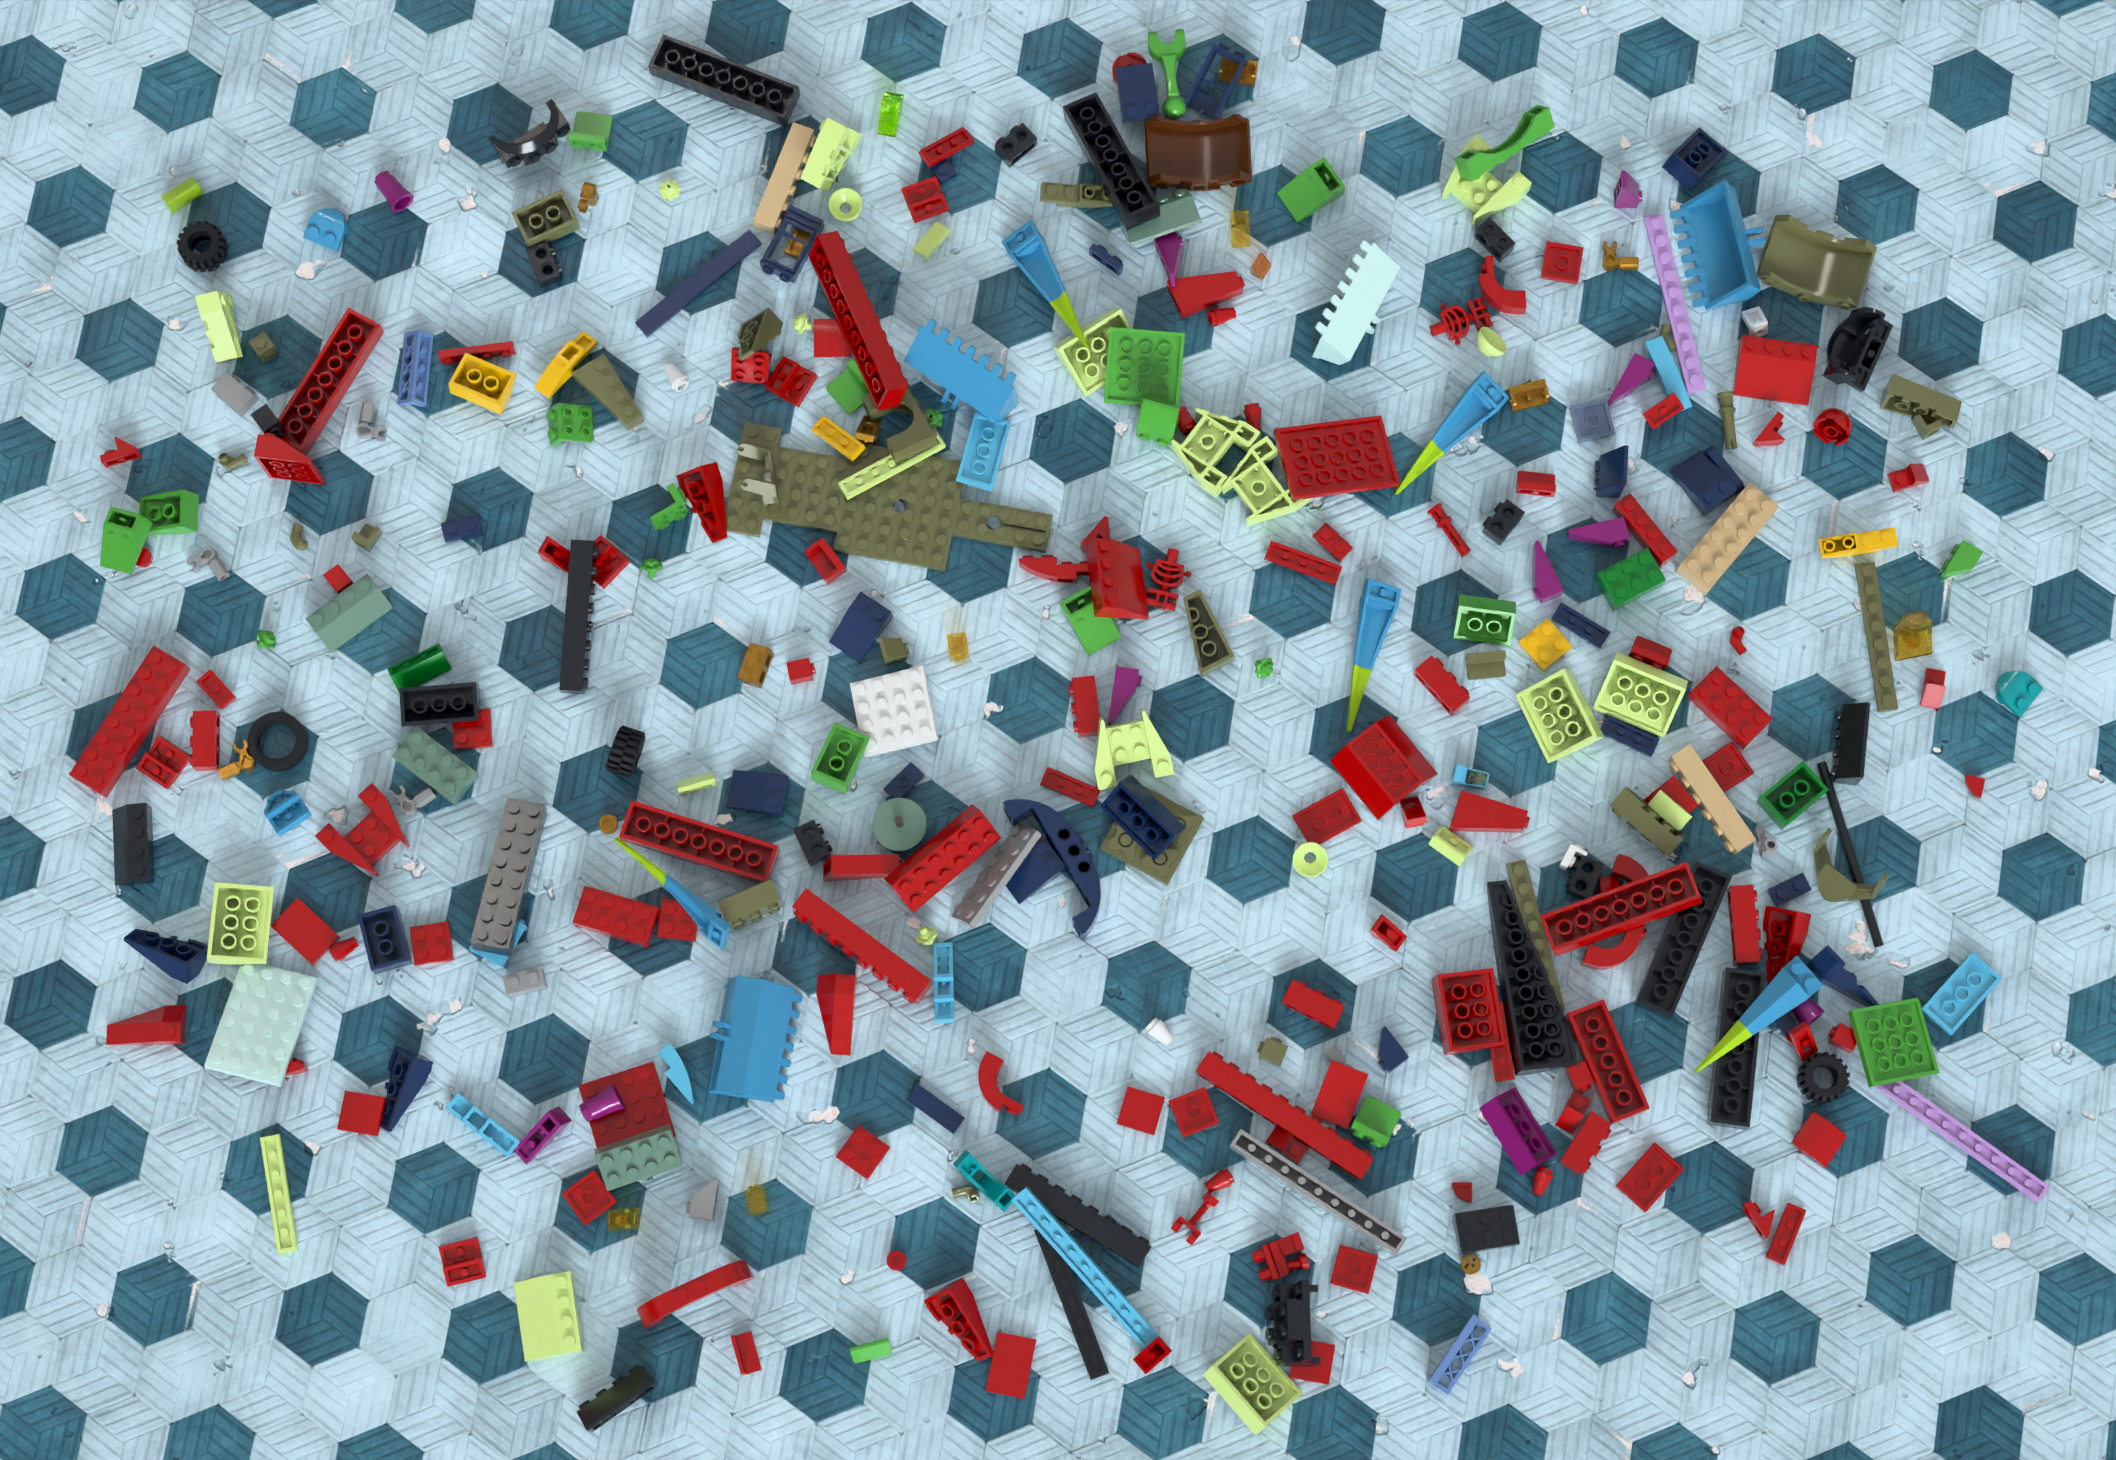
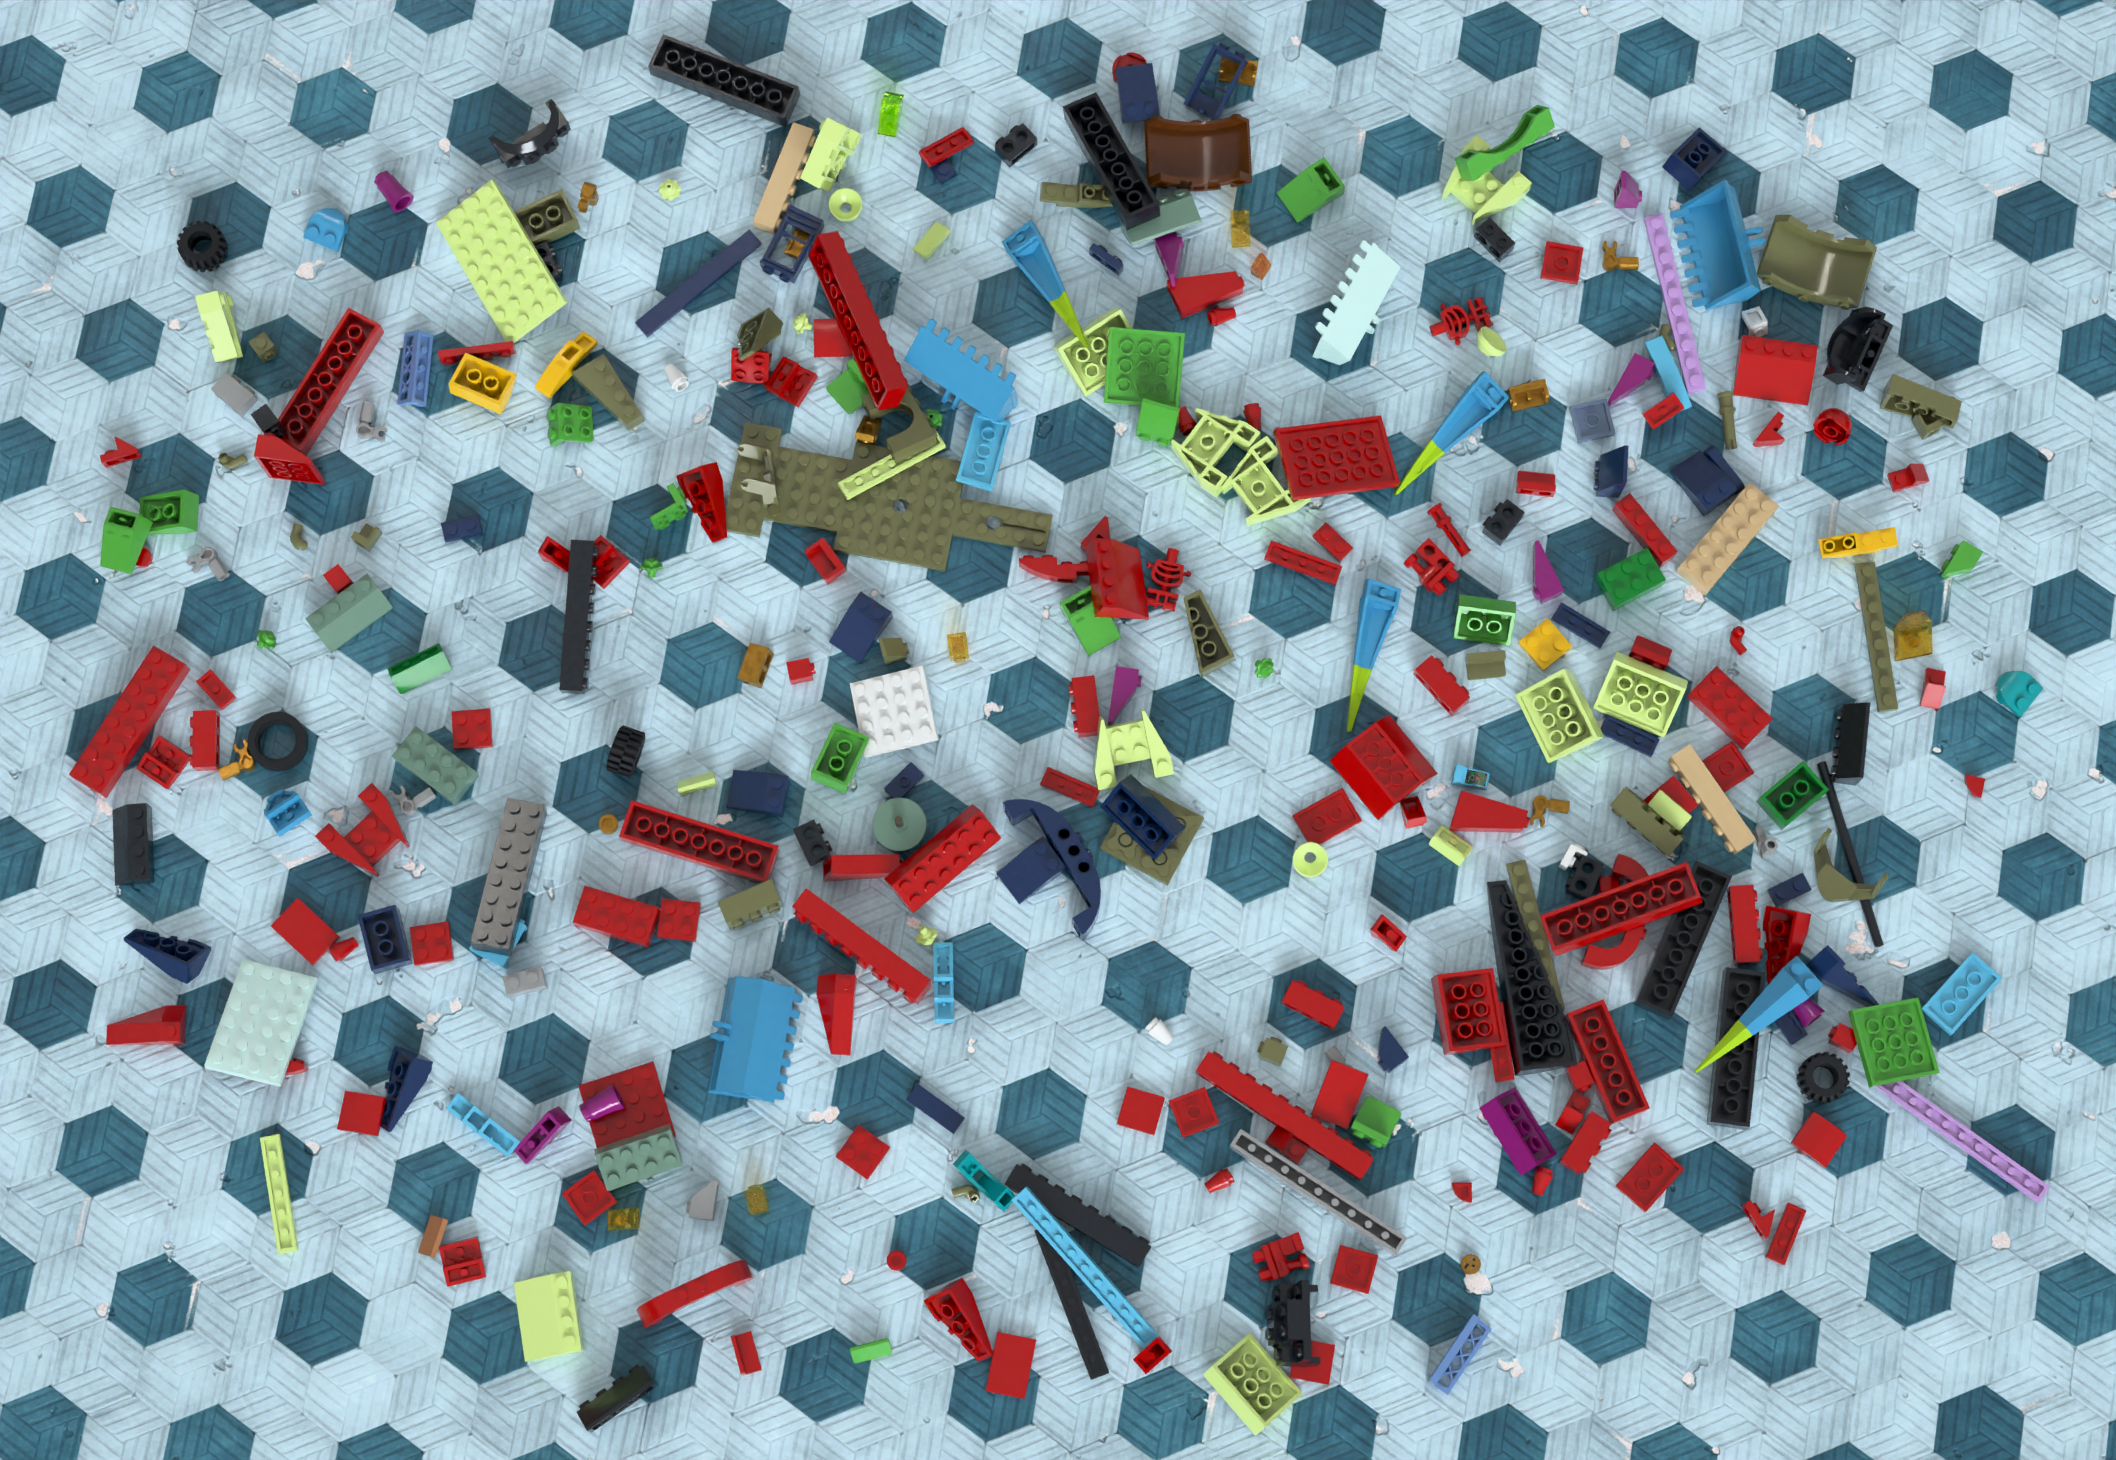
(182, 194): lime panel -> none
(240, 924): yellowish green slope -> none
(433, 1236): none -> nougat tile
(439, 704): black slope -> none
(501, 262): none -> yellowish green plate
(591, 131): bright green bracket -> none
(677, 1073): medium azure slope -> none
(707, 918): dark azure plate -> none
(838, 438): yellow plate -> none
(925, 199): red slope -> none
(987, 1076): red arch -> none
(996, 875): light grey plate -> none
(1168, 55): bright green piece -> none
(1209, 1201): red bar -> none
(1437, 567): none -> red hips
(1486, 1229): black brick -> none
(1498, 297): red arch -> none
(1540, 804): none -> pearl gold bar
(1604, 533): magenta slope -> none
(1802, 1041): red slope -> none

